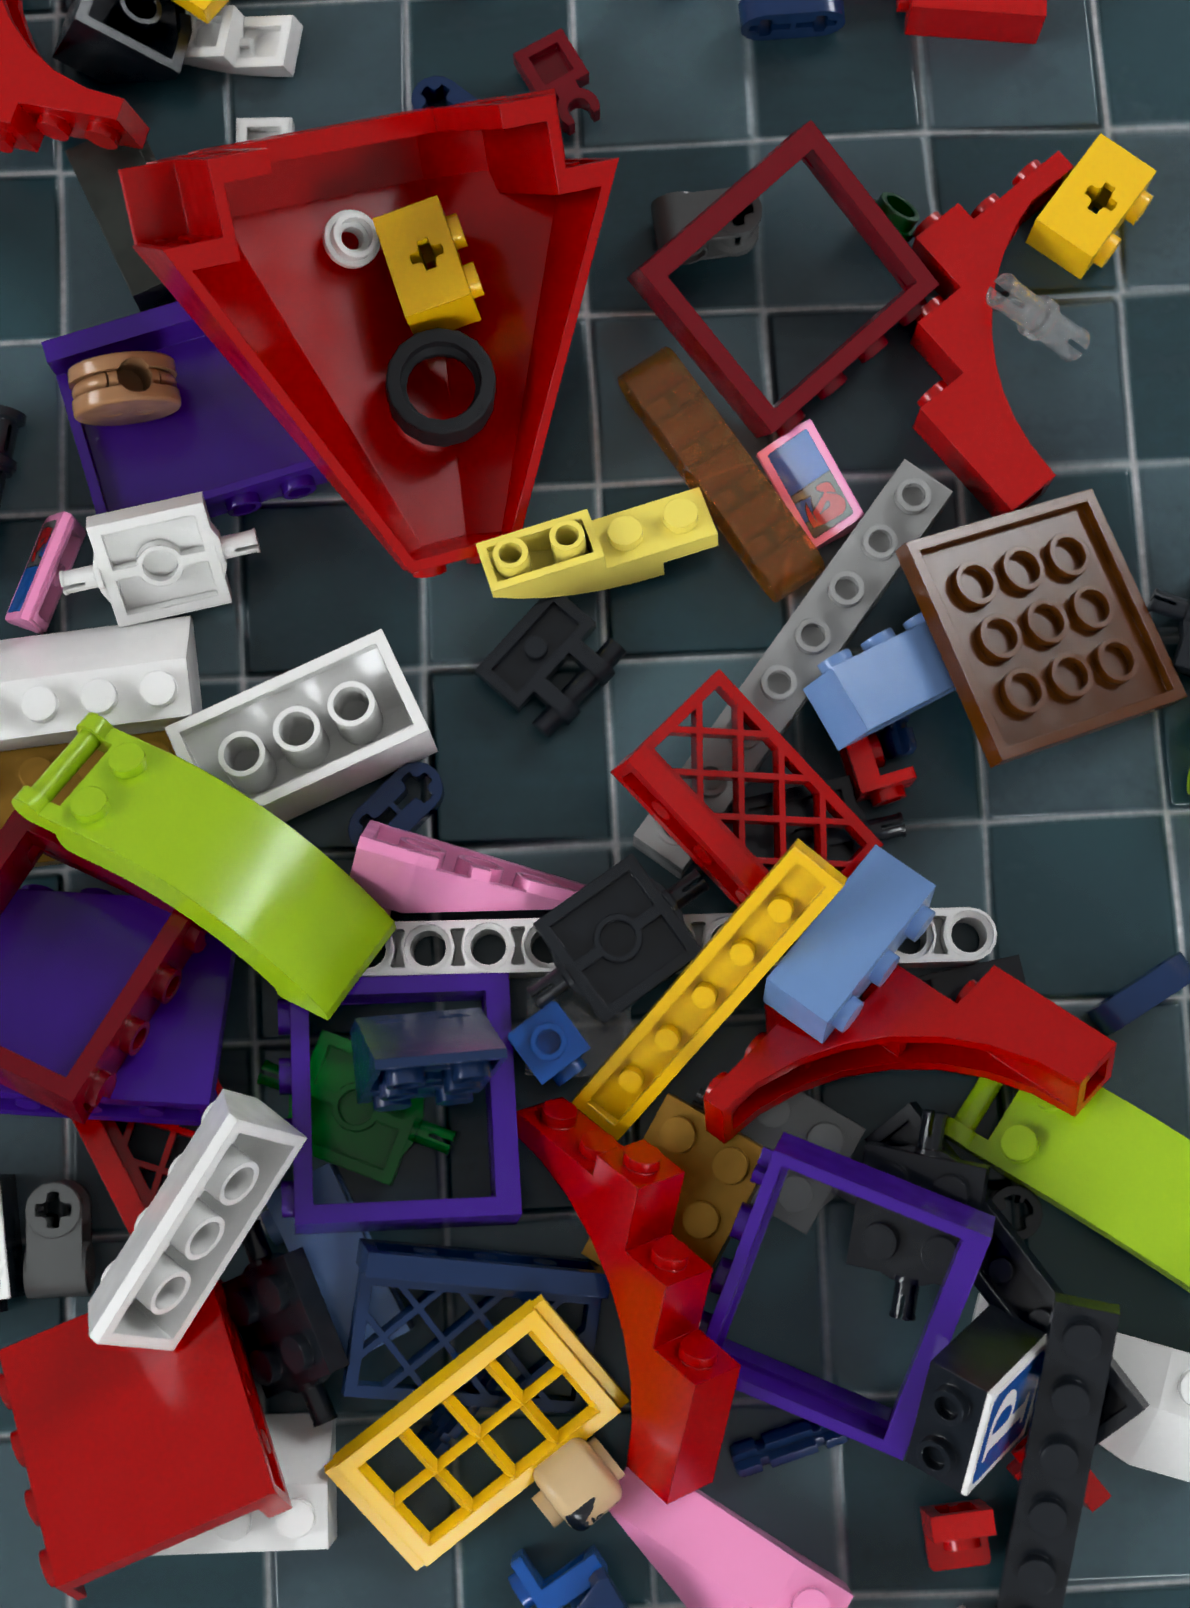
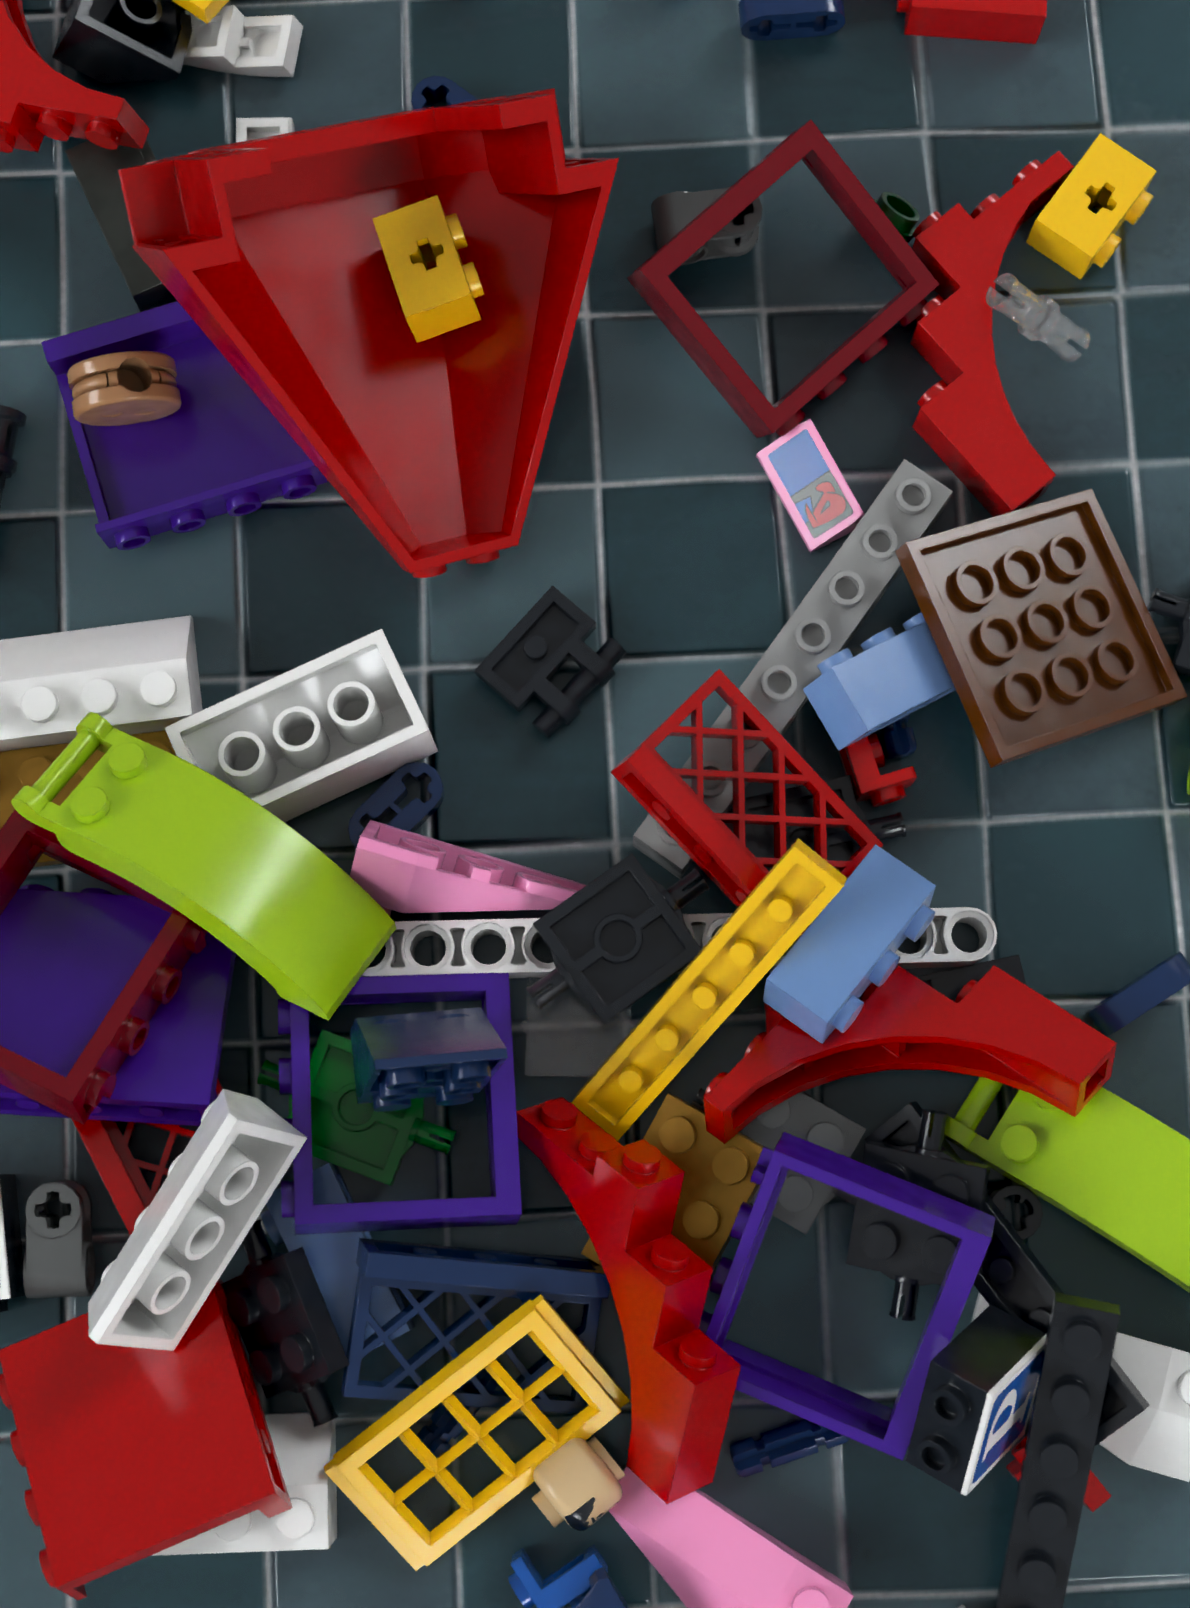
(40, 583): bright pink slope -> none
(159, 559): white plate -> none
(362, 227): white plate -> none
(444, 344): black tyre -> none
(550, 1045): blue bracket -> none
(556, 65): dark red plate -> none
(599, 554): light yellow slope -> none
(730, 481): clear orange beam -> none
(957, 1534): red bracket -> none

